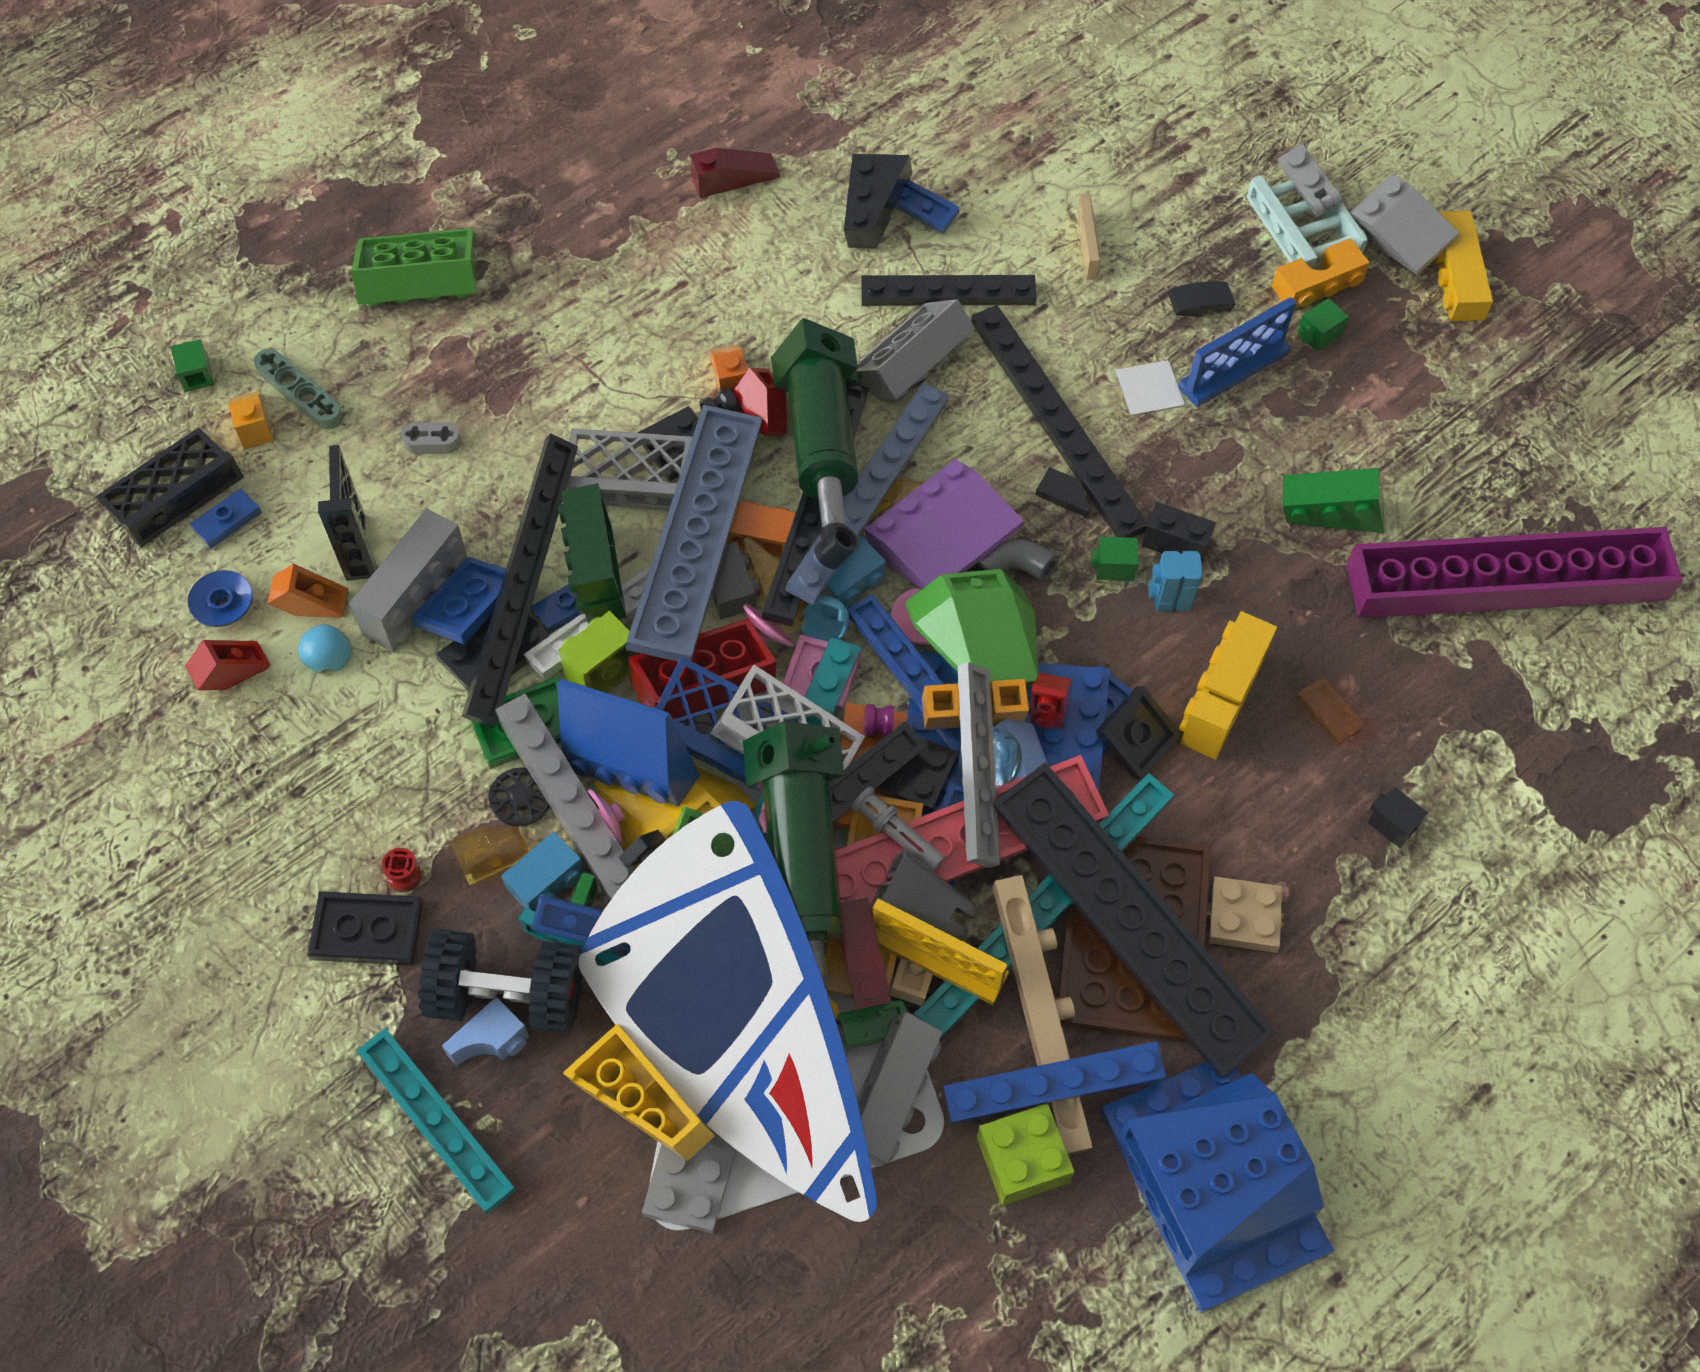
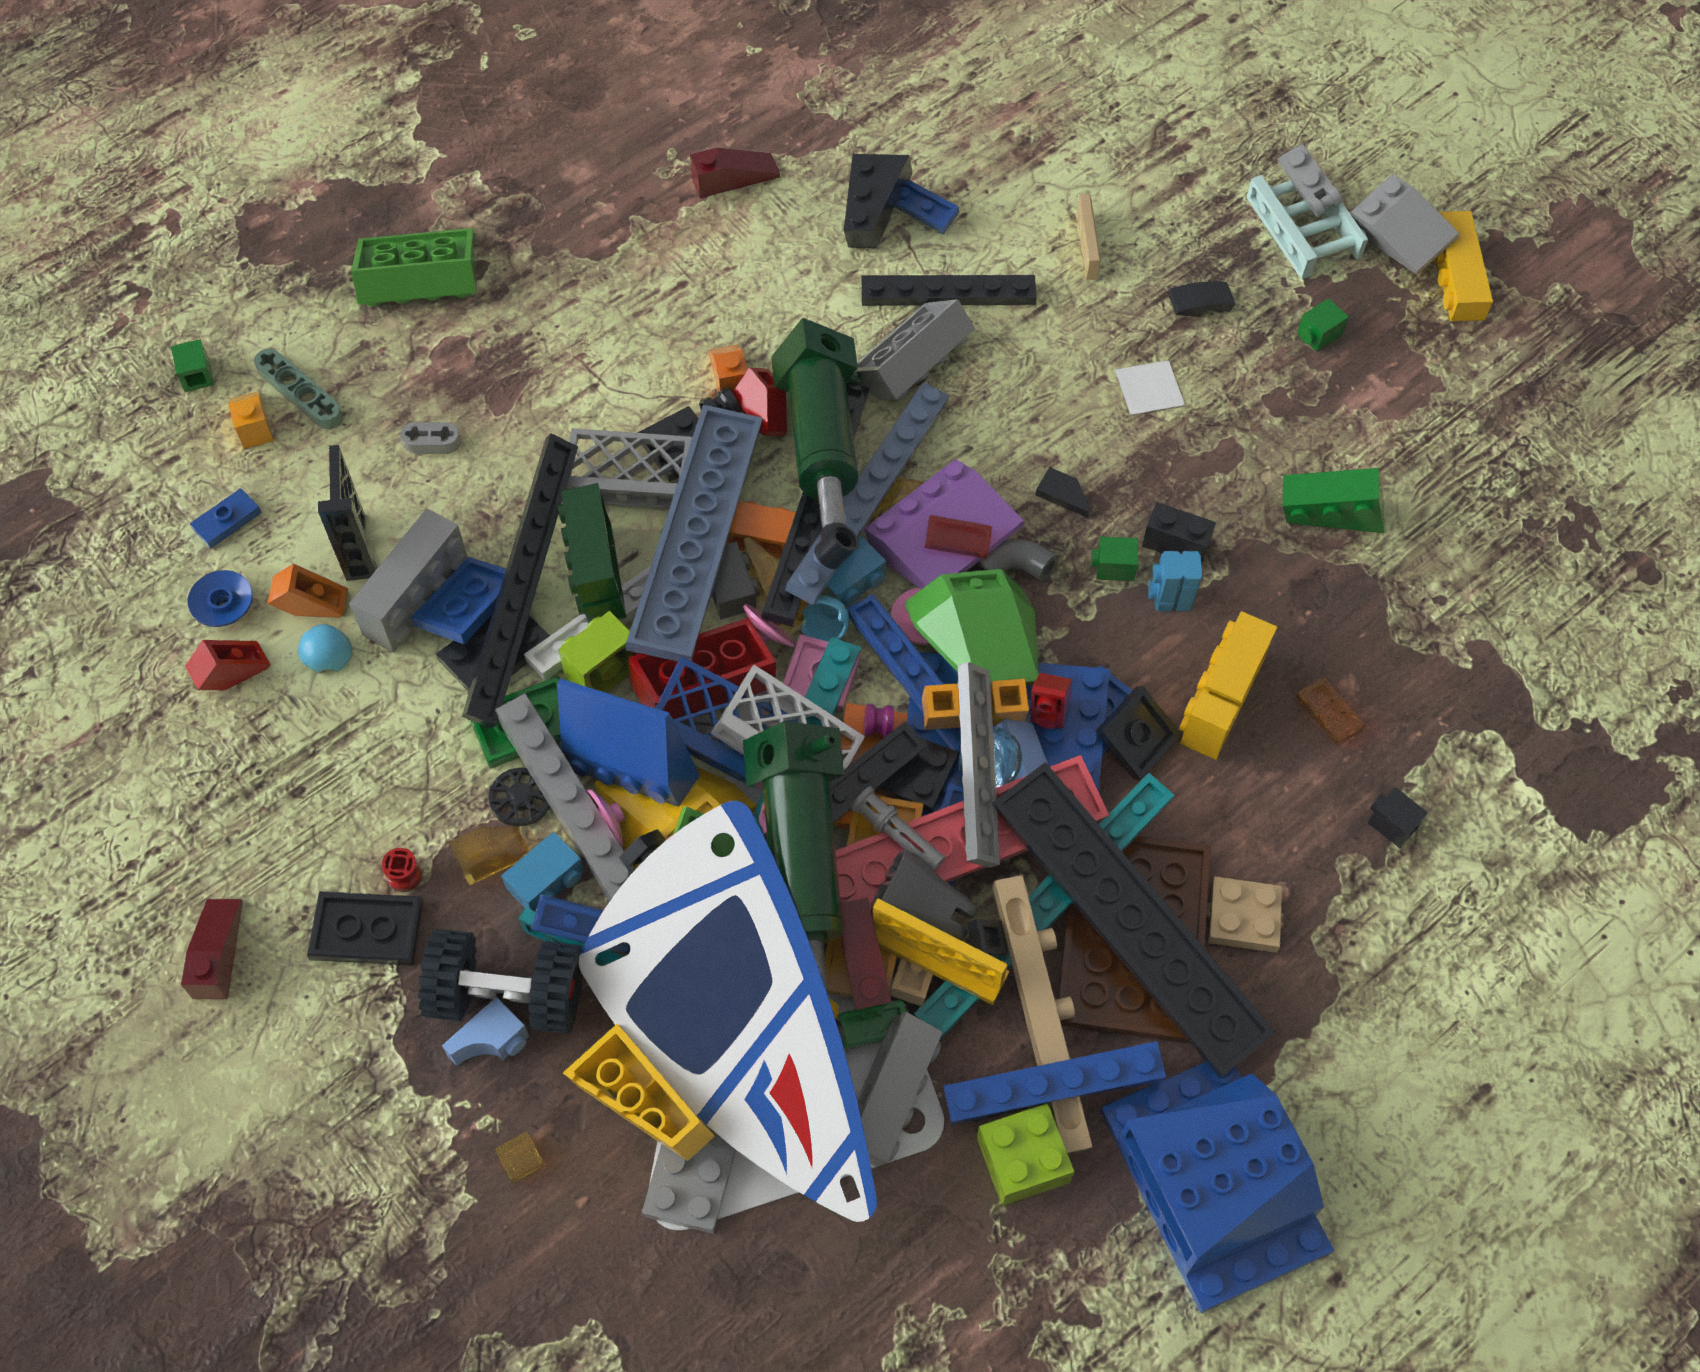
(177, 498): black fence -> none
(212, 950): none -> dark red slope
(436, 1121): teal plate -> none
(519, 1157): none -> clear yellow tile
(556, 609): blue plate -> none
(585, 890): green tile -> none
(958, 536): none -> clear red tile
(988, 936): none -> black plate
(1059, 423): black plate -> none
(1239, 354): blue fence -> none
(1341, 268): light orange arch -> none
(1513, 572): magenta brick -> none

